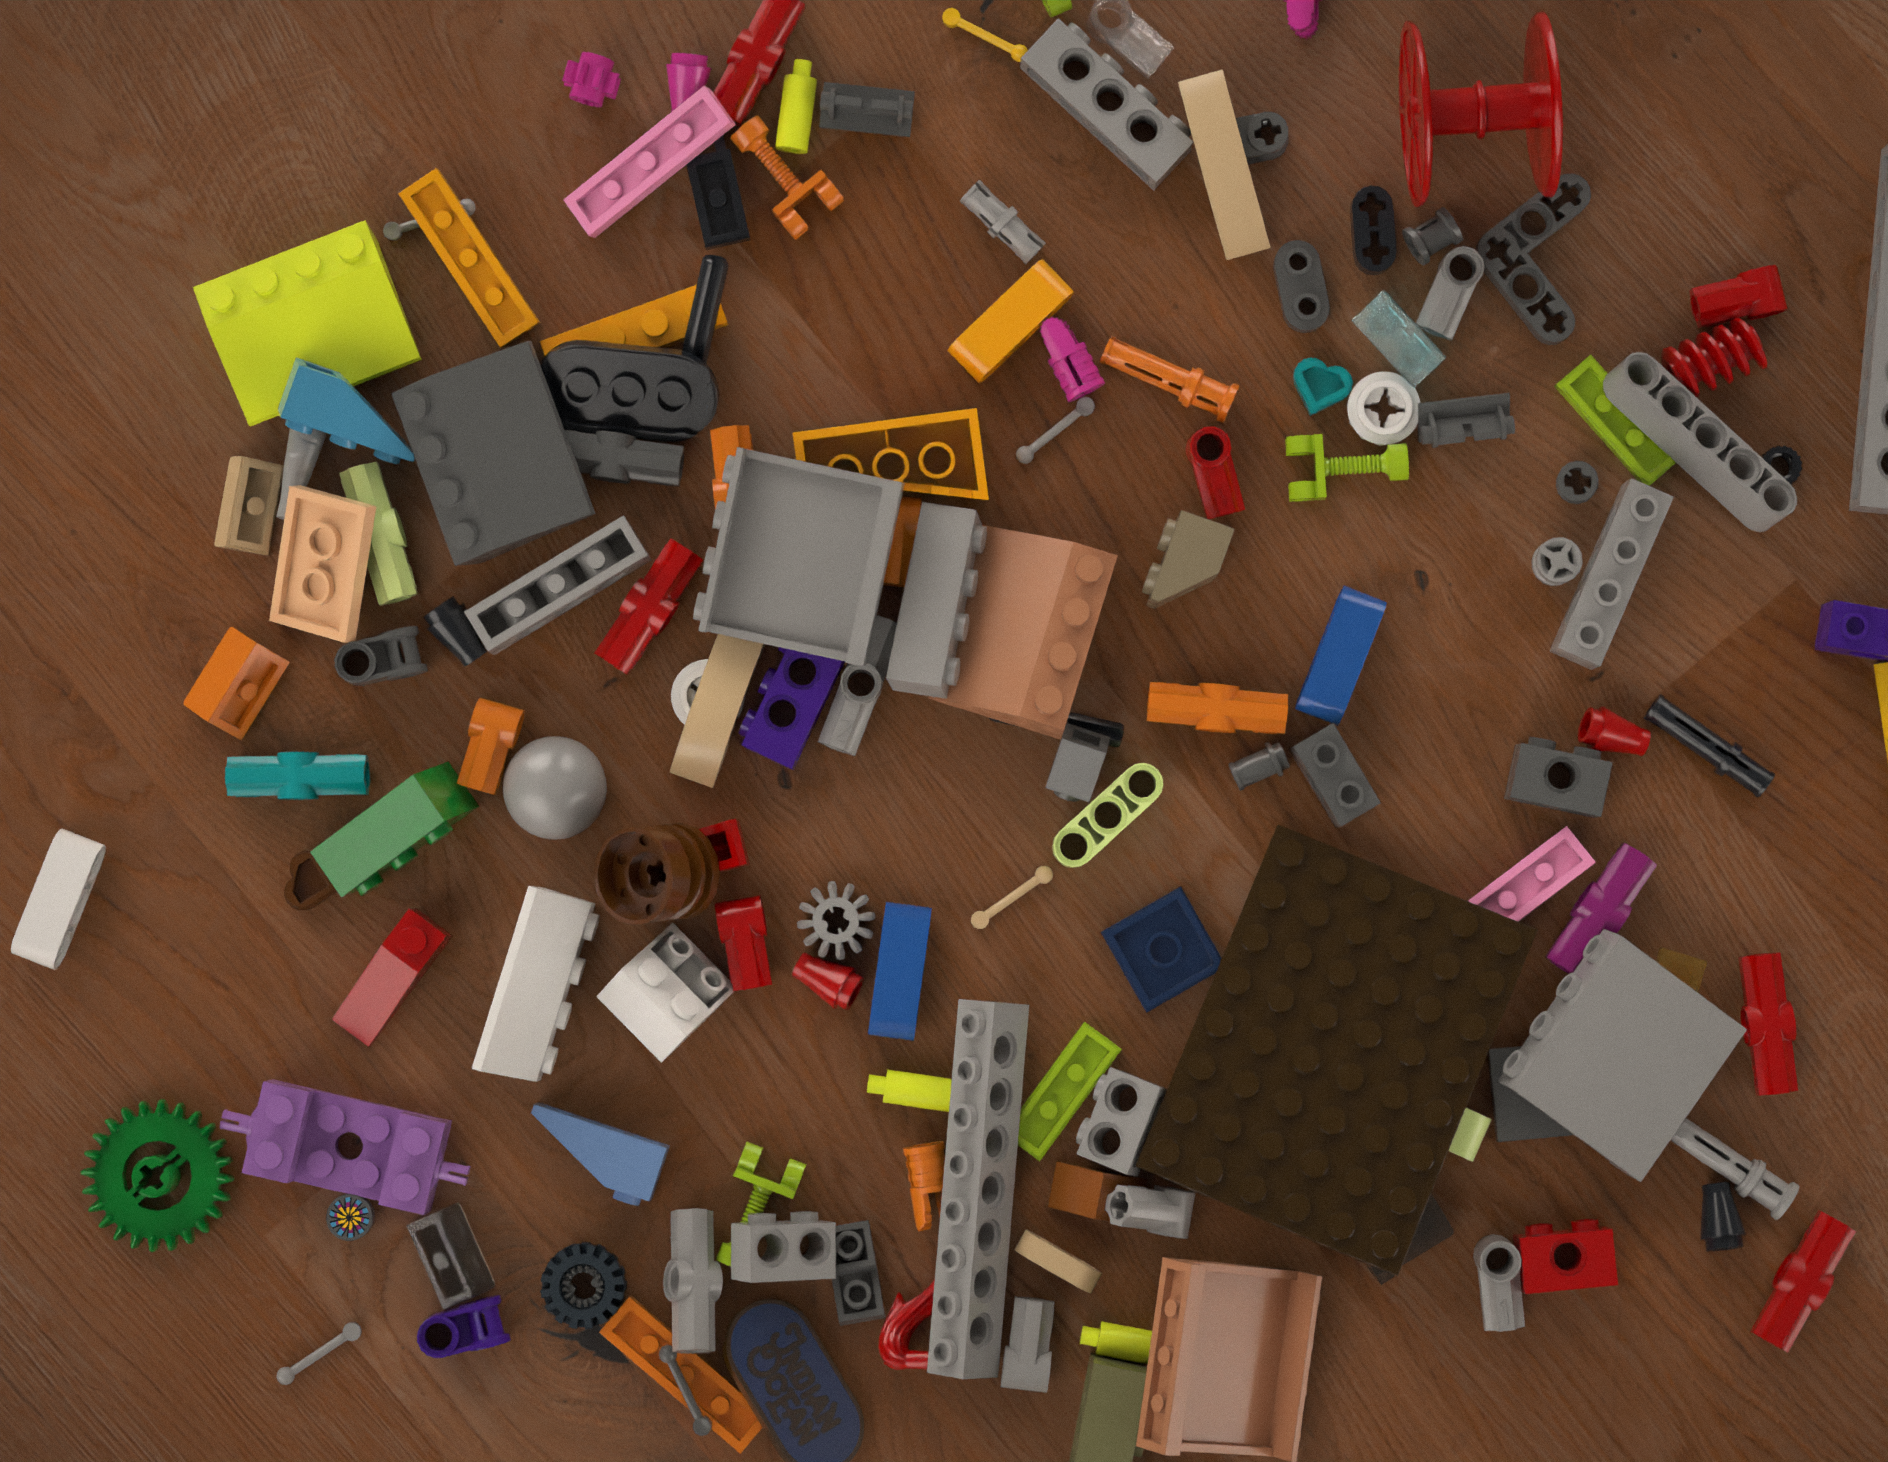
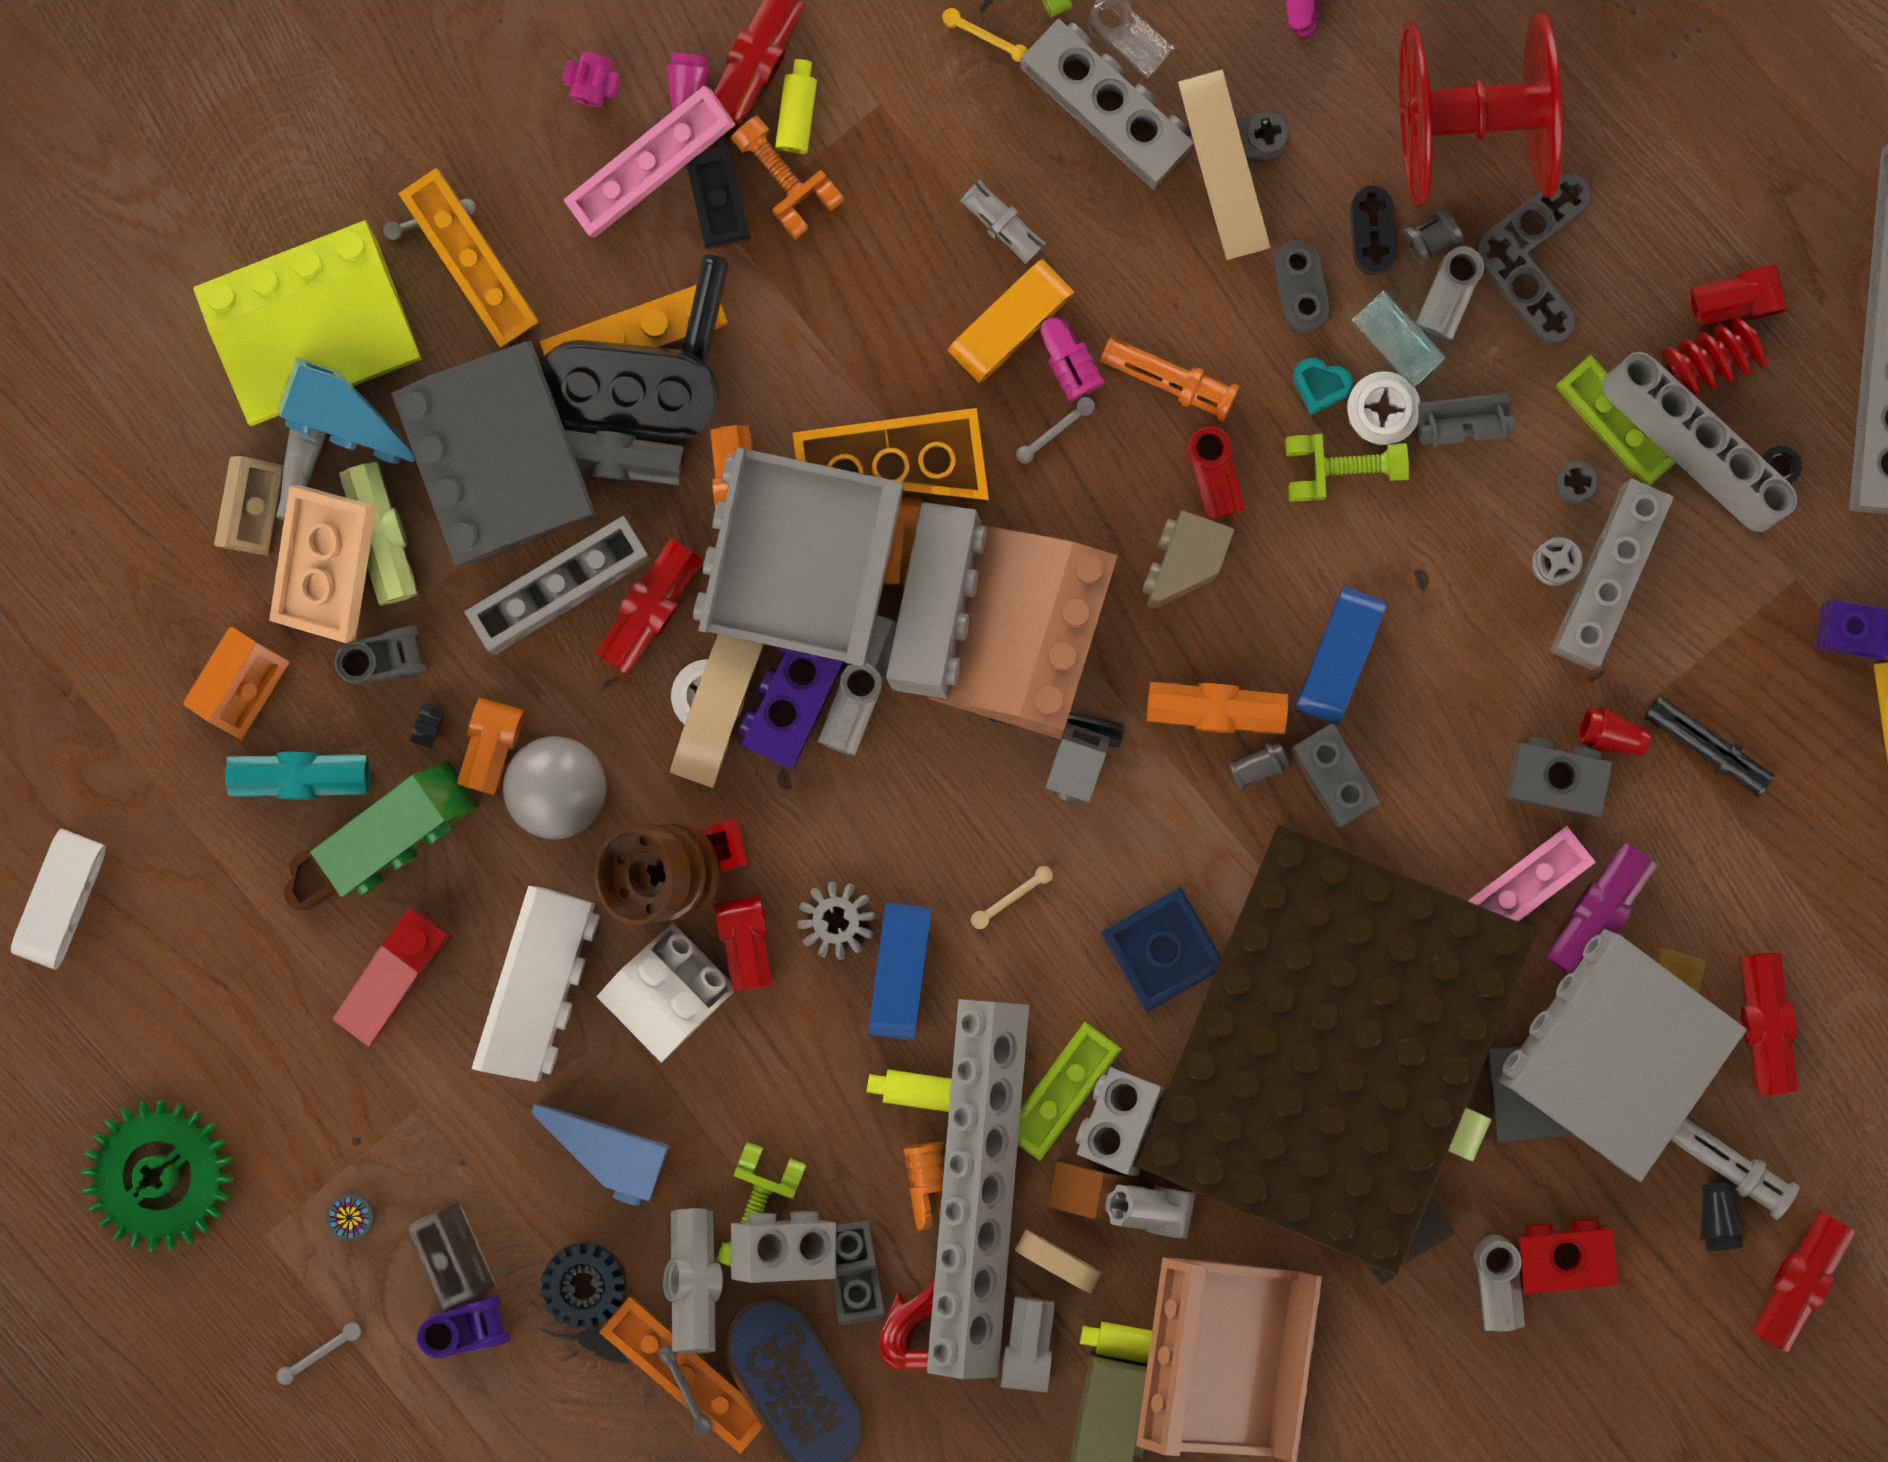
(298, 1134): medium lavender brick -> none
(427, 725): none -> black axle
(454, 631): black cone -> none
(829, 980): red cone -> none
(866, 109): dark grey hinge -> none
(1126, 802): yellowish green beam -> none

